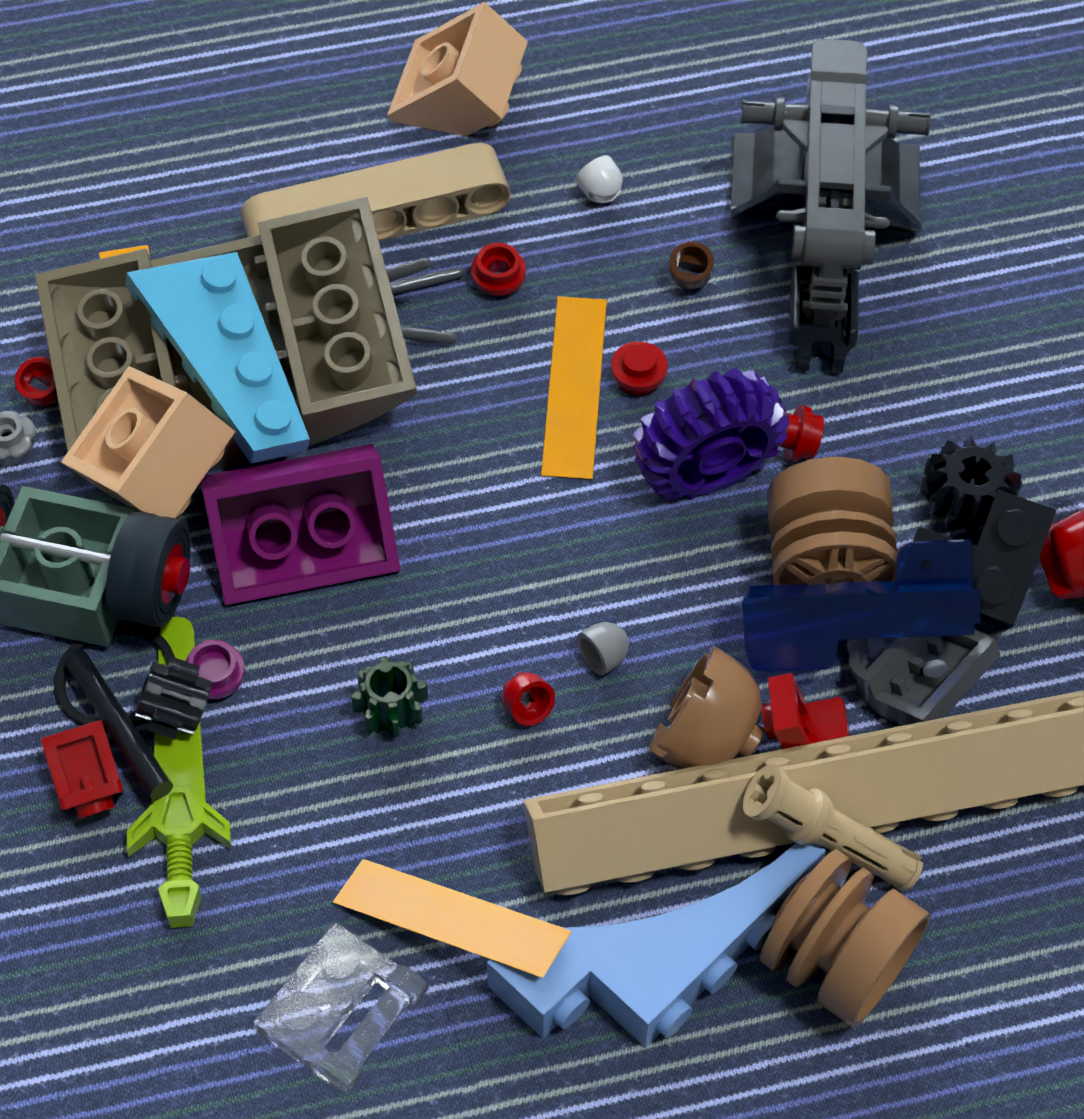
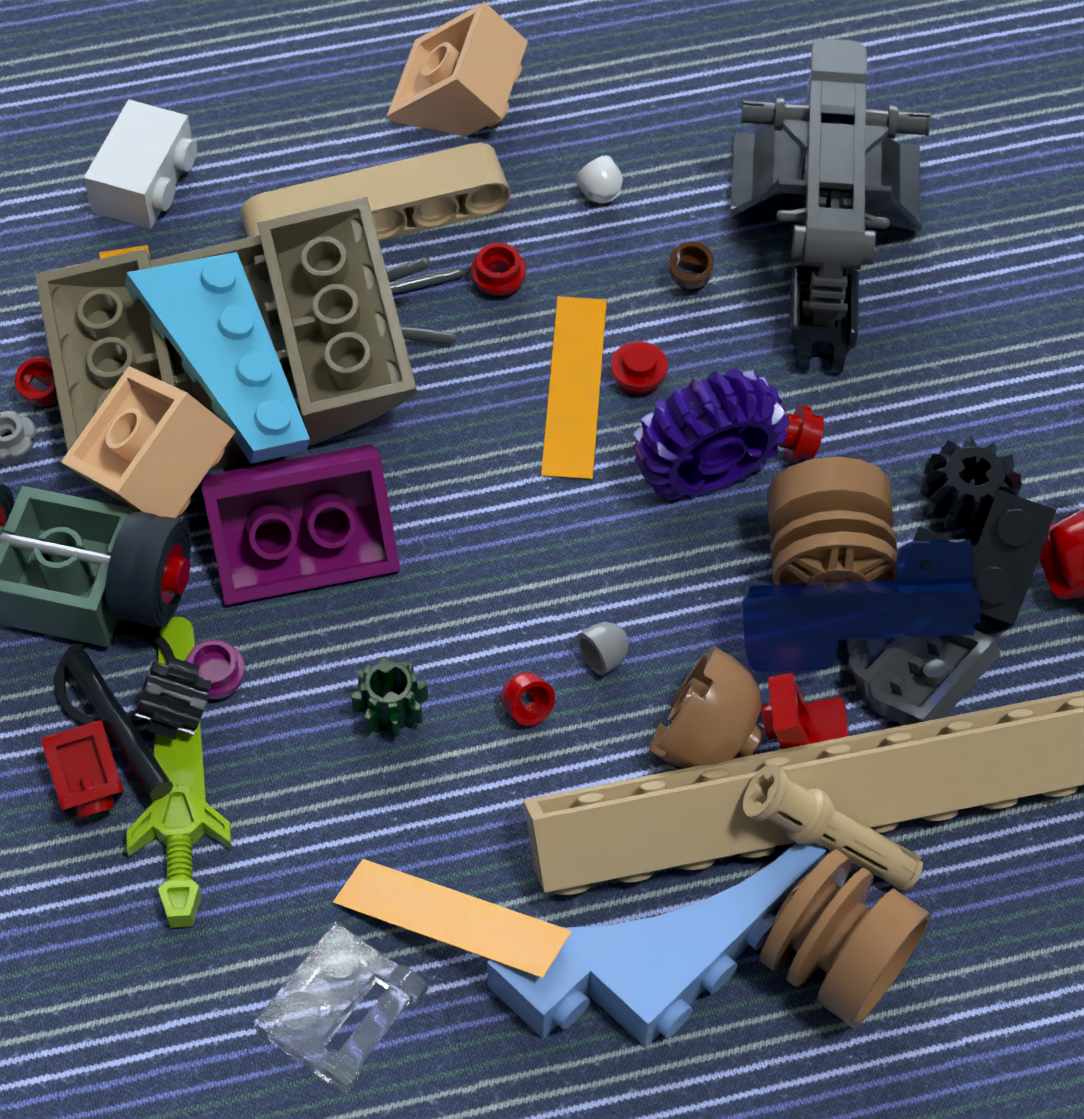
(140, 164): none -> white brick

